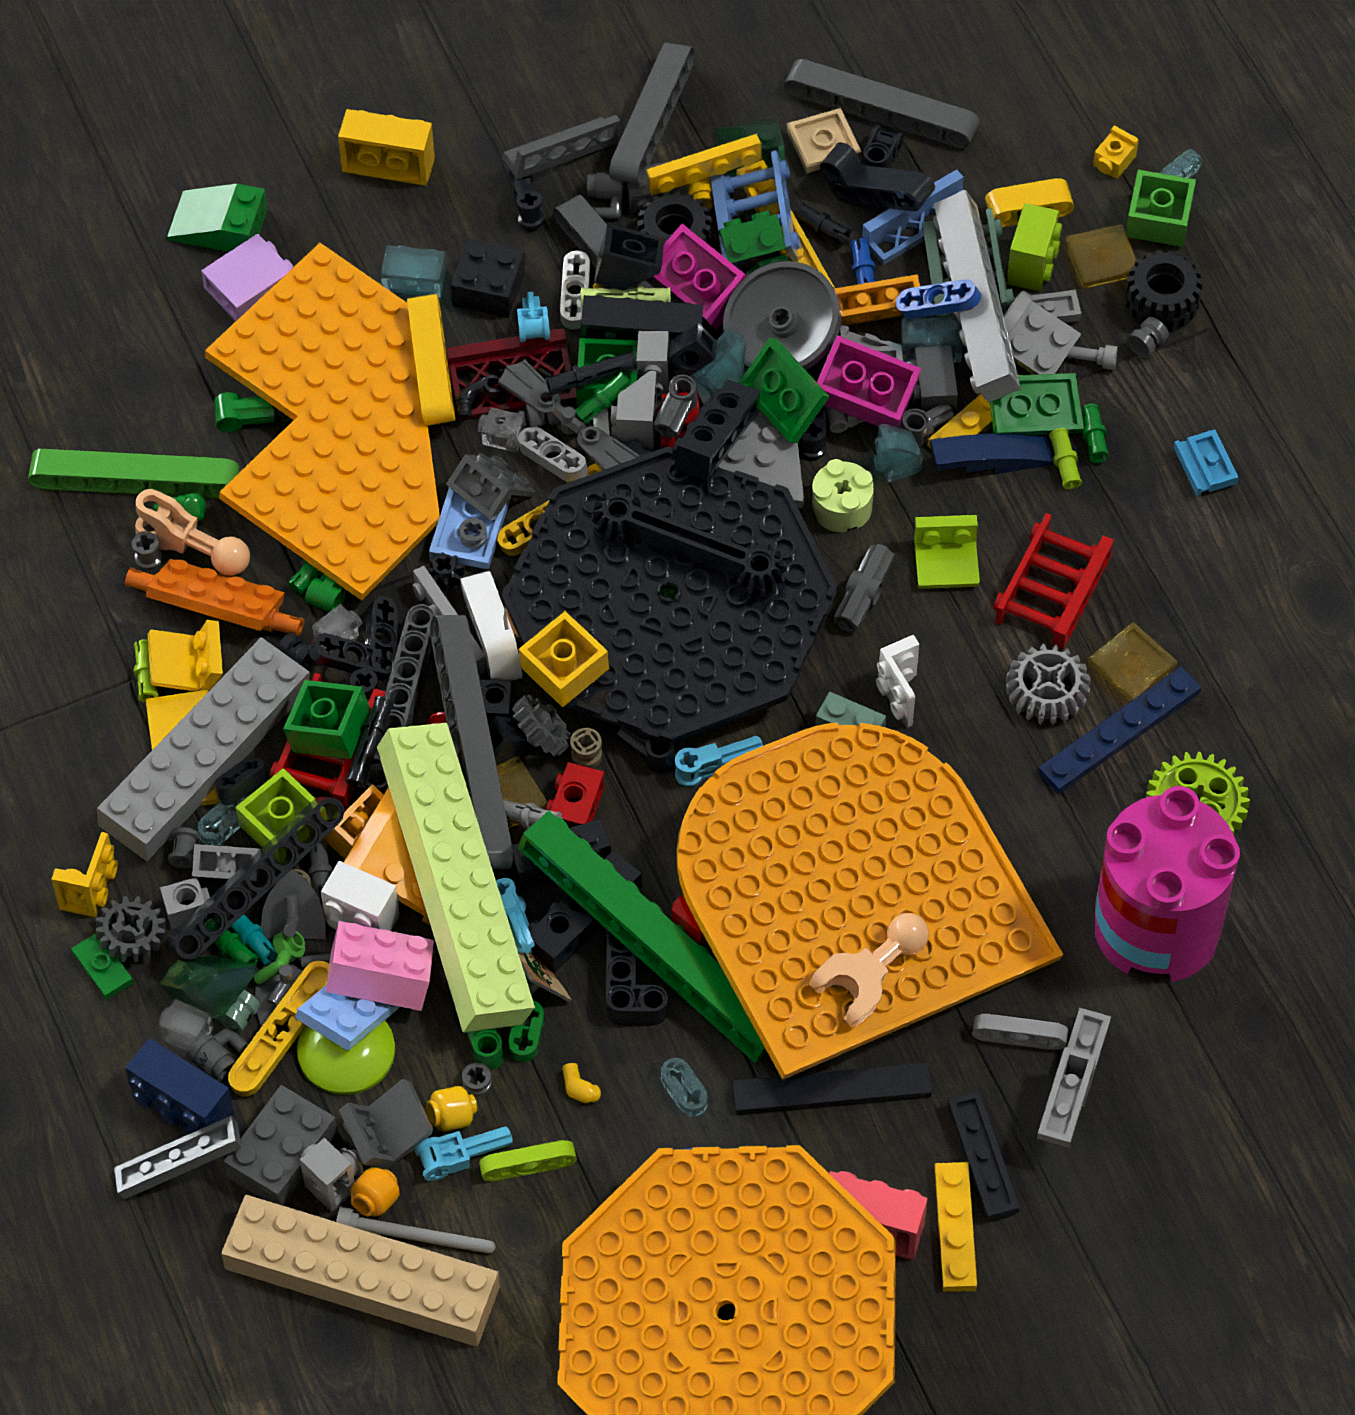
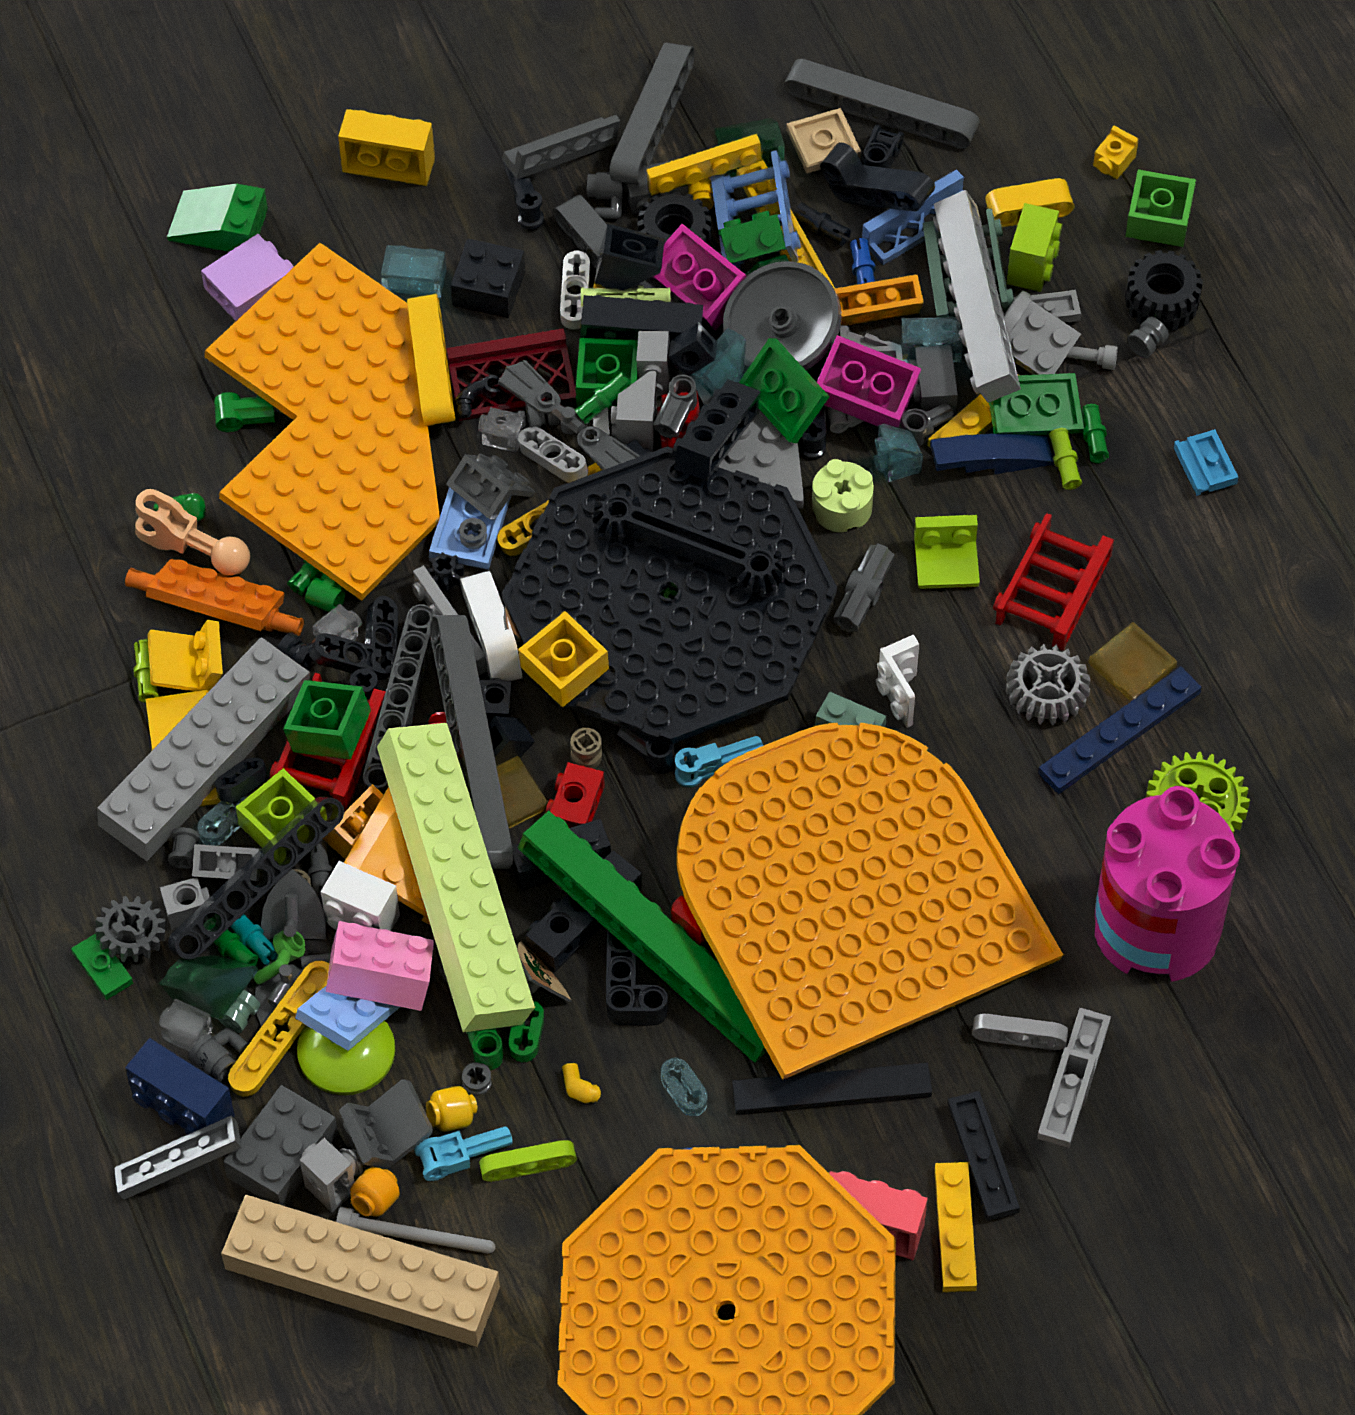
(87, 892): yellow bracket -> none
(129, 472): bright green beam -> none
(146, 550): dark grey bush -> none
(373, 730): black pin -> none
(515, 911): medium azure connector -> none
(525, 814): light grey pin -> none
(533, 319): medium azure connector -> none
(541, 725): dark grey gear -> none
(580, 376): black pin -> none
(866, 970): light nougat piece -> none
(949, 304): blue beam -> none
(1101, 255): clear yellow plate -> none
(1185, 165): clear light blue beam -> none

